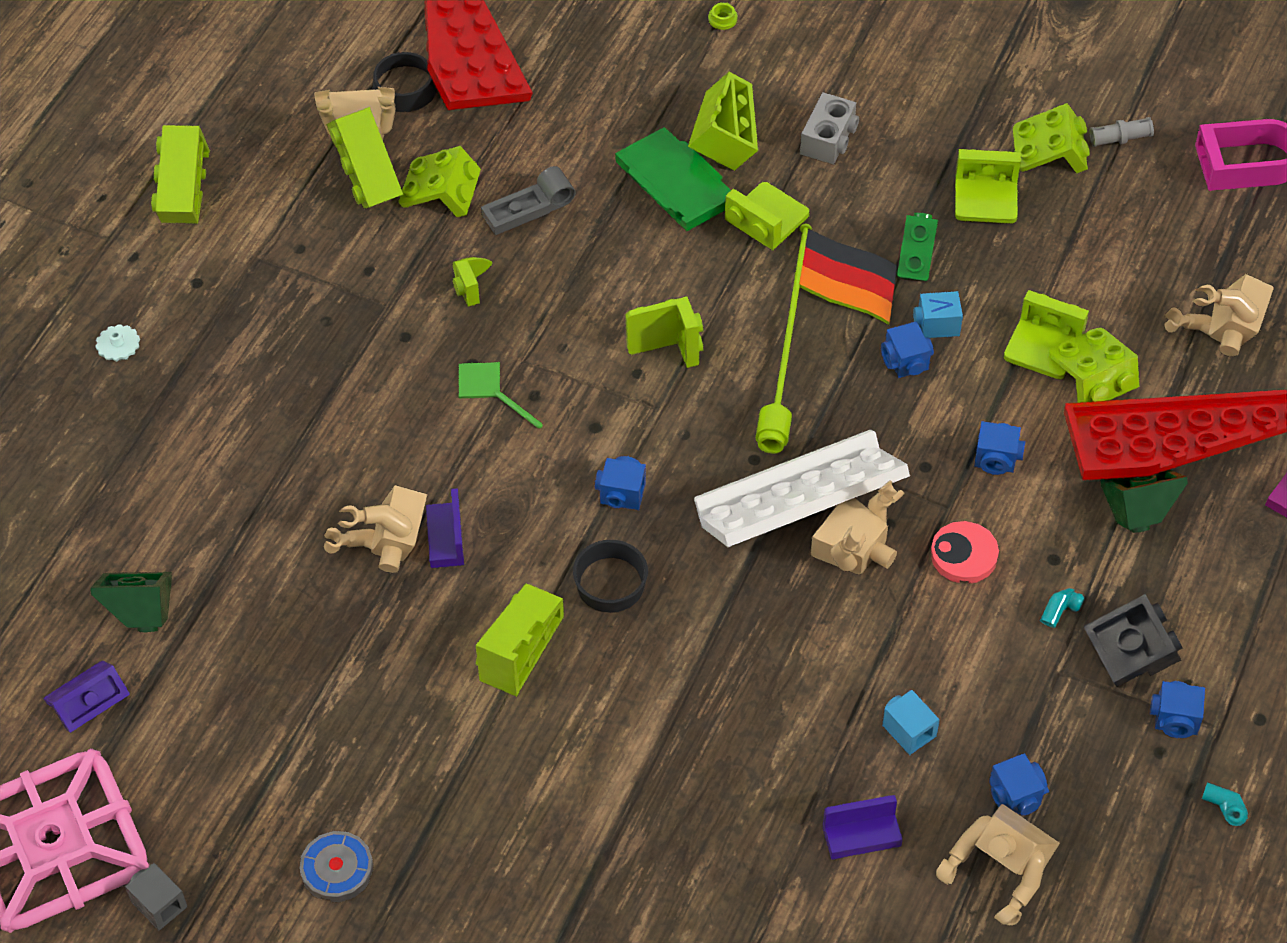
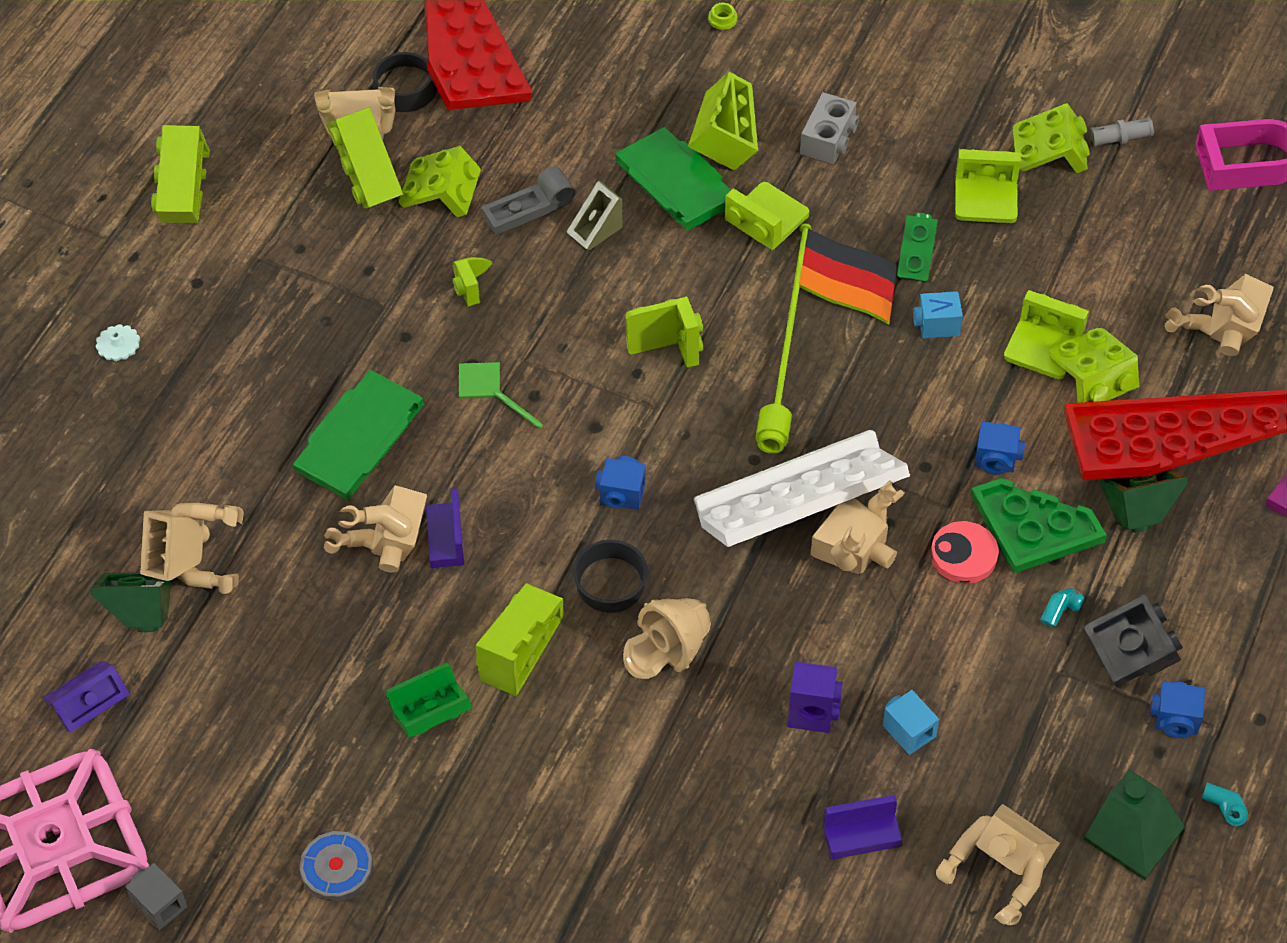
(175, 542): none -> tan torso
(357, 434): none -> green piece
(427, 700): none -> green bracket
(597, 217): none -> olive slope
(670, 636): none -> tan head
(814, 697): none -> dark purple brick
(907, 350): blue brick -> none
(1018, 784): blue brick -> none
(1034, 525): none -> green plate
(1135, 825): none -> dark green slope

